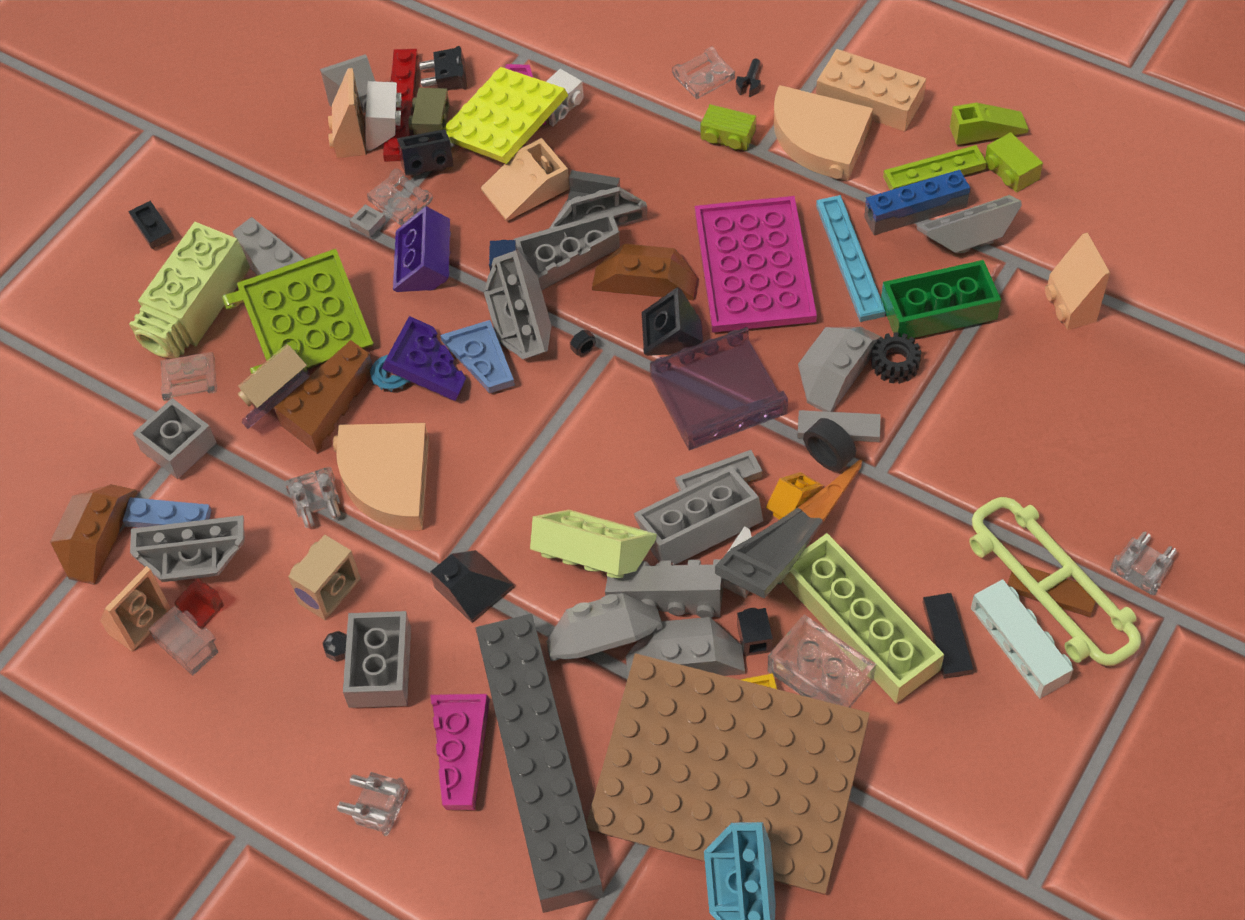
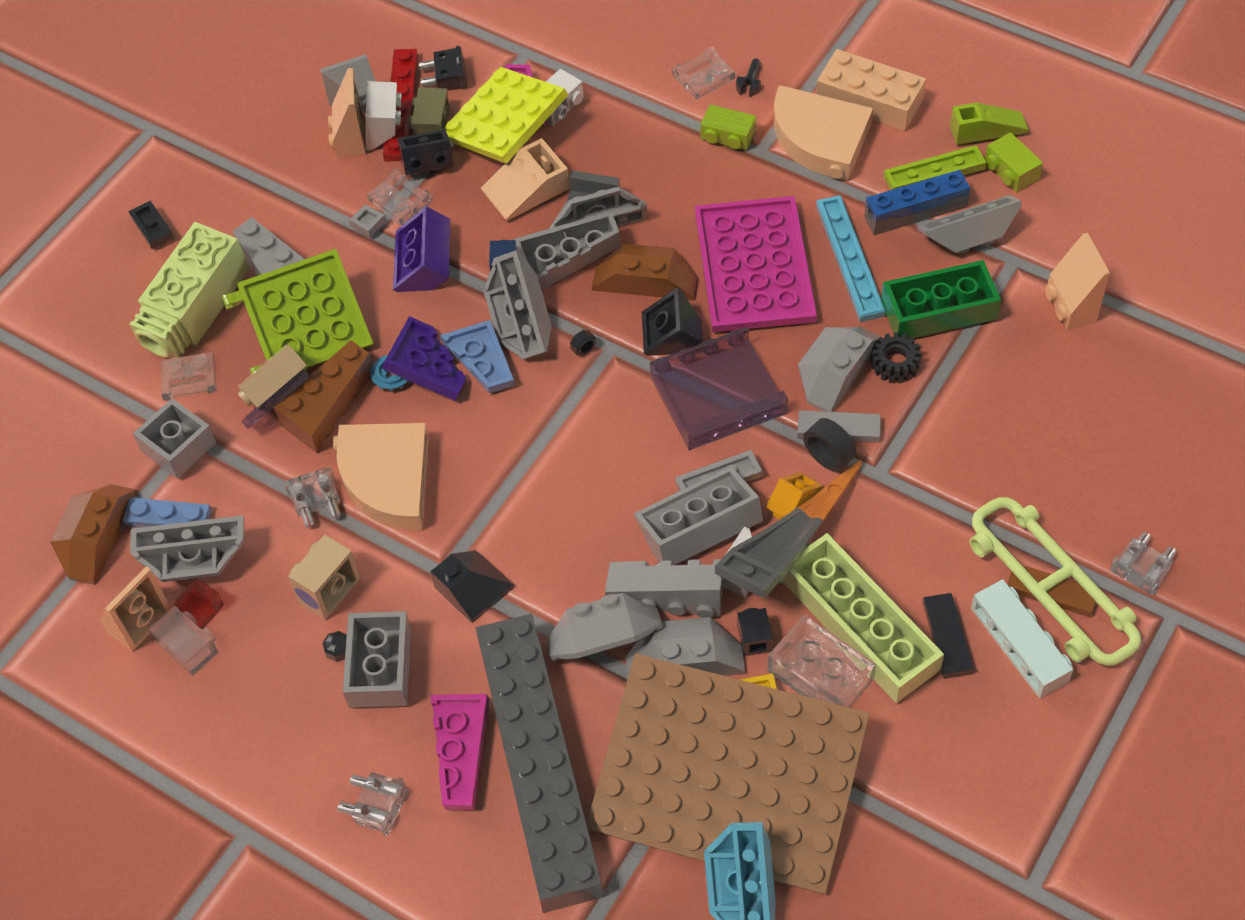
(590, 542): yellowish green slope -> none

